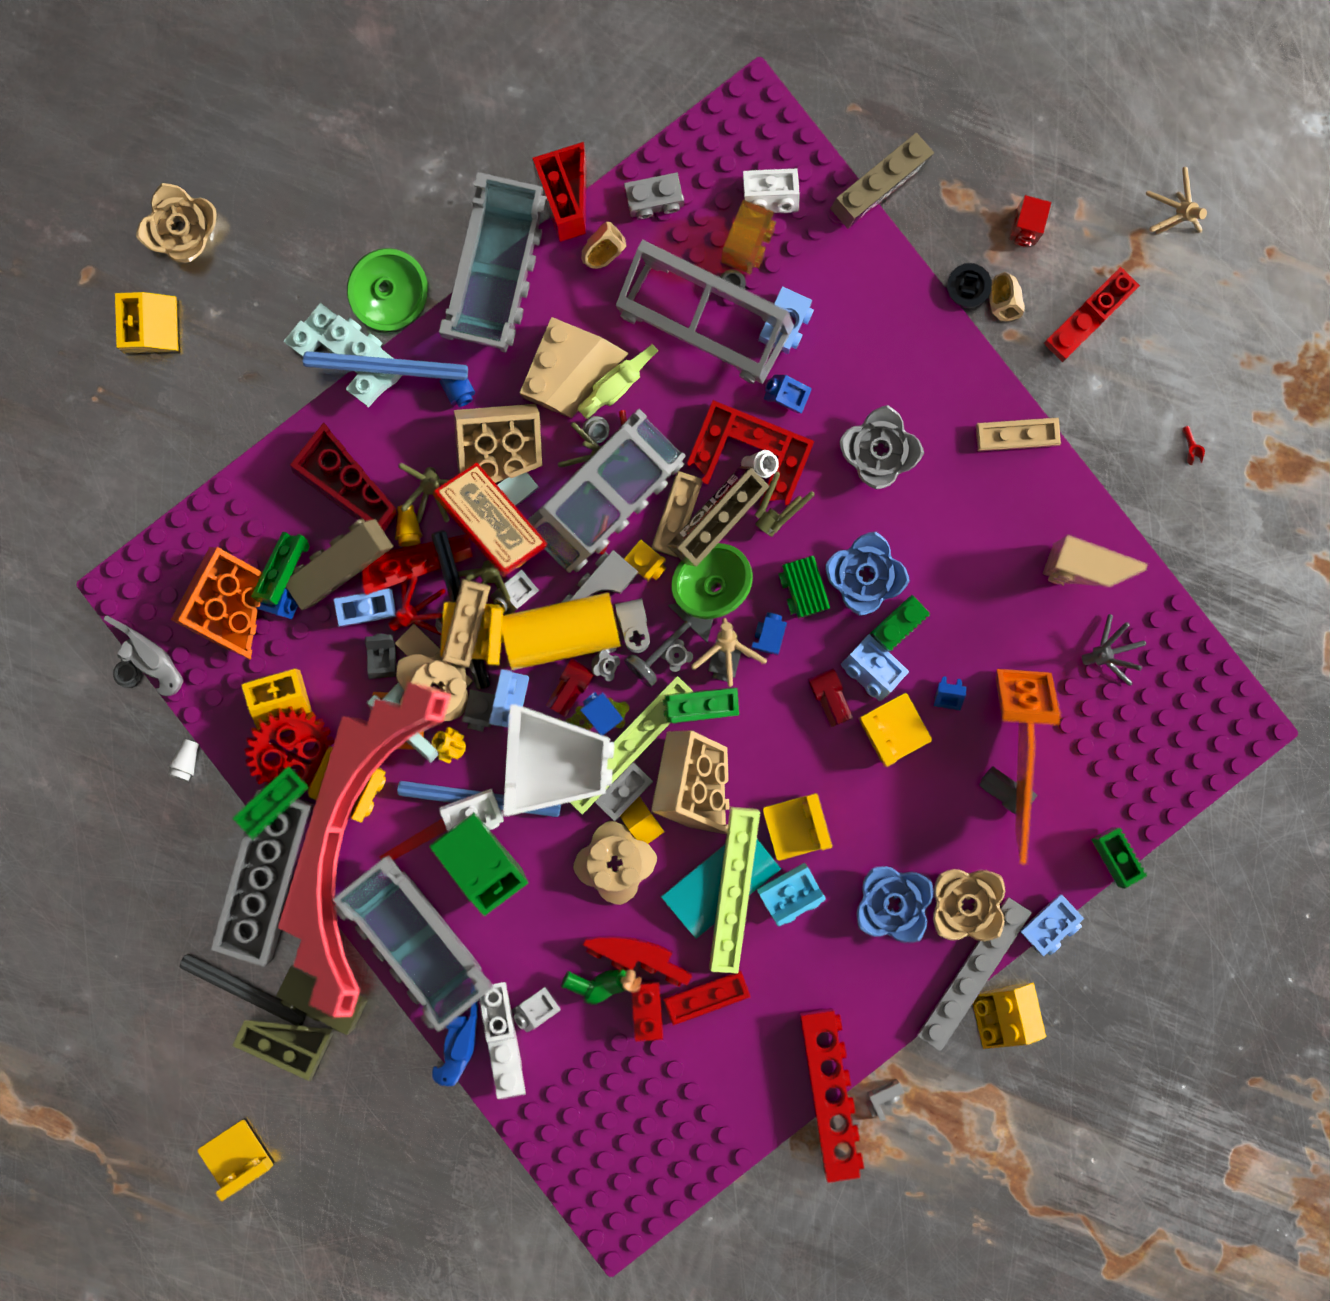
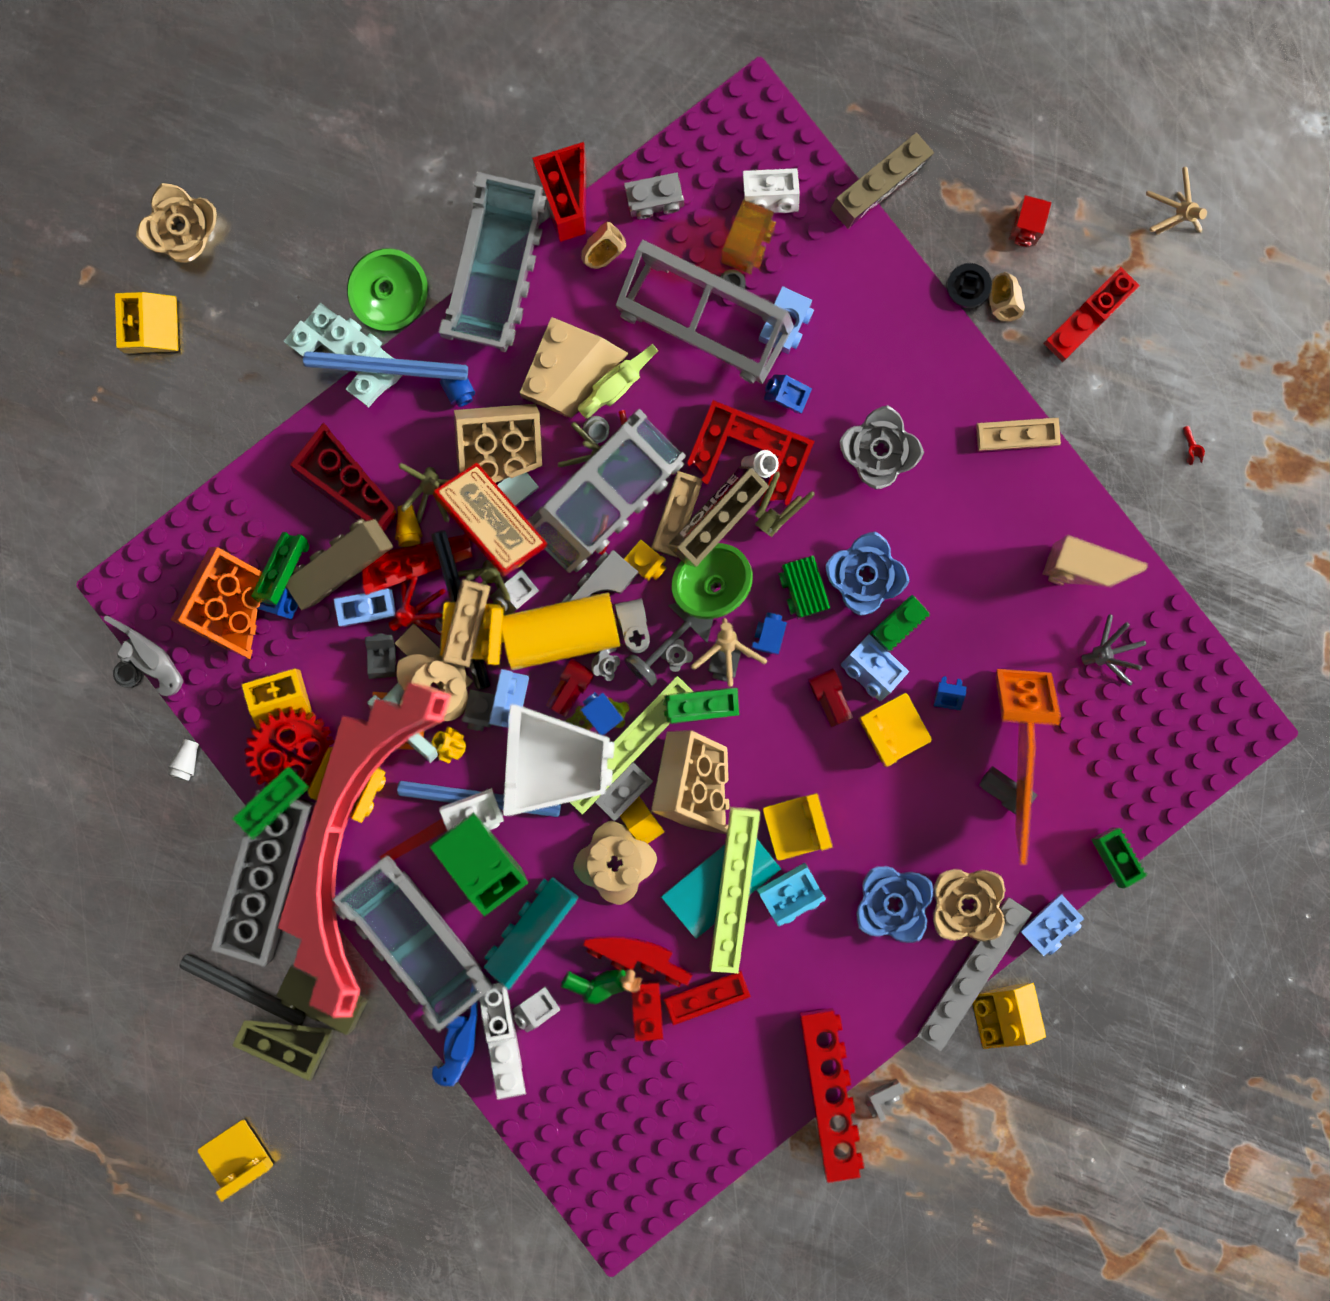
(530, 932): none -> teal slope

